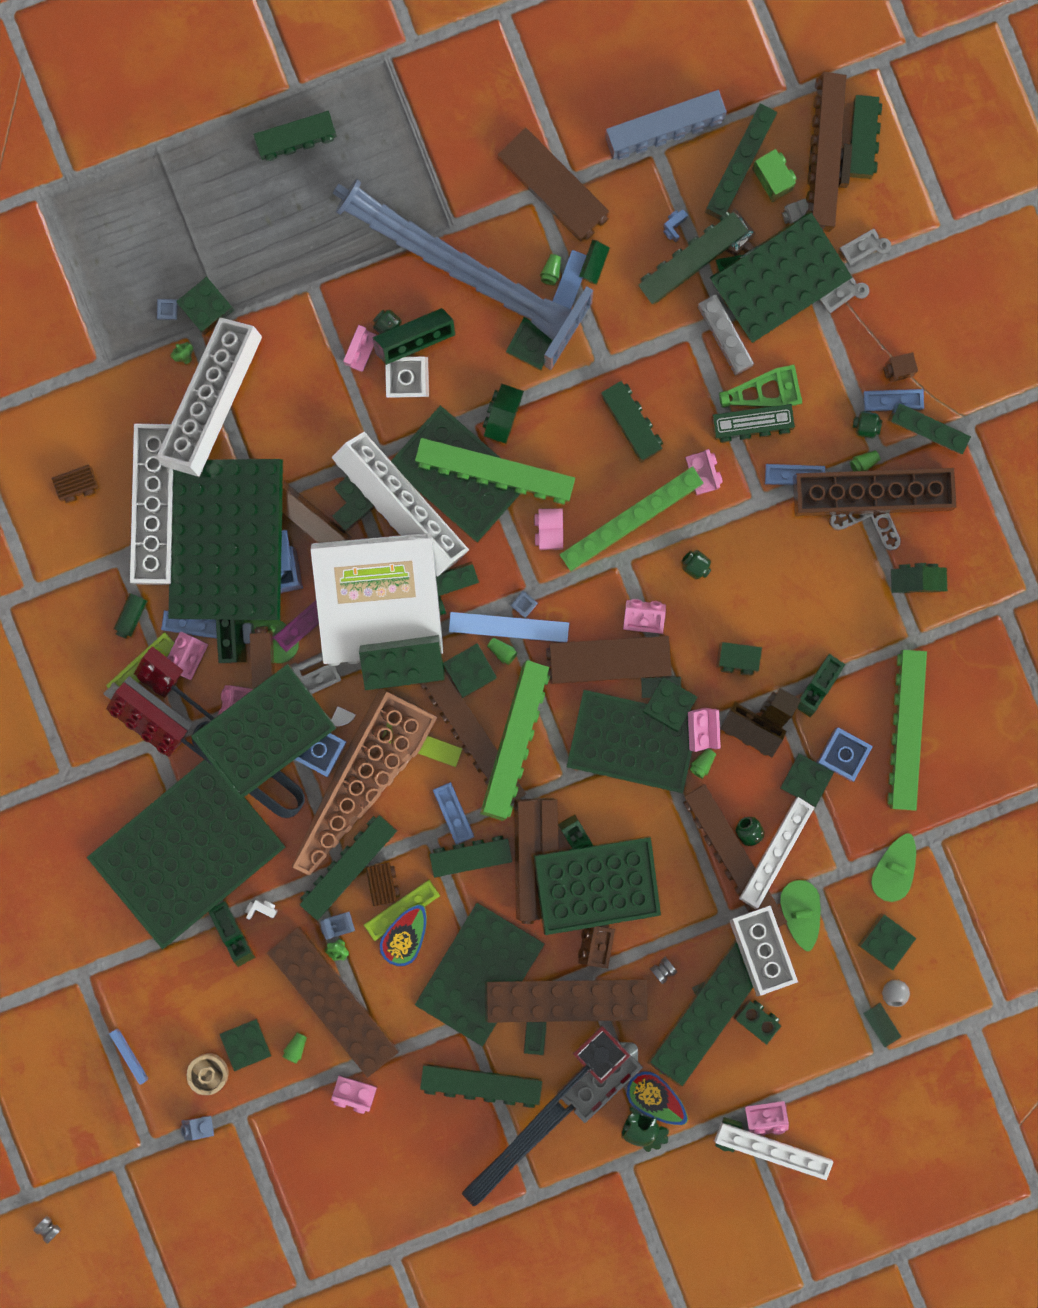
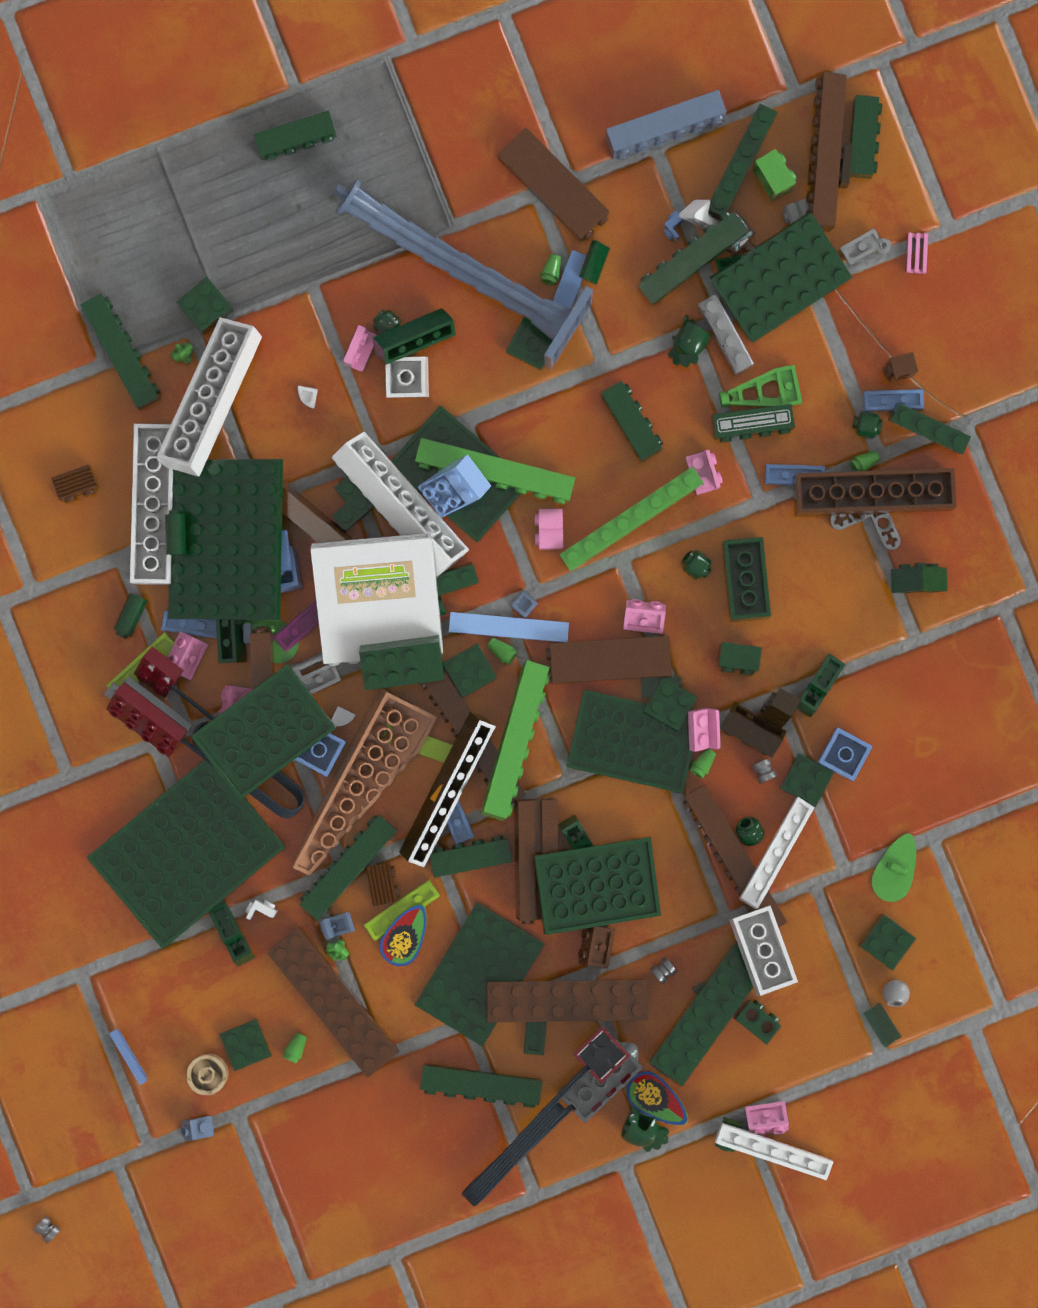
(120, 351): none -> dark green brick
(167, 309): sand blue tile -> none
(175, 533): none -> dark green brick
(308, 396): none -> white tile
(353, 1094): bright pink bracket -> none
(447, 789): none -> dark brown brick
(455, 486): none -> light blue slope
(502, 413): dark green brick -> none
(688, 343): none -> dark green piece
(698, 214): none -> white slope
(746, 579): none -> dark green brick
(764, 770): none -> flat silver wheel
(802, 911): bright green shield -> none
(844, 293): light grey hinge -> none
(908, 730): bright green brick -> none
(918, 236): none -> bright pink tile

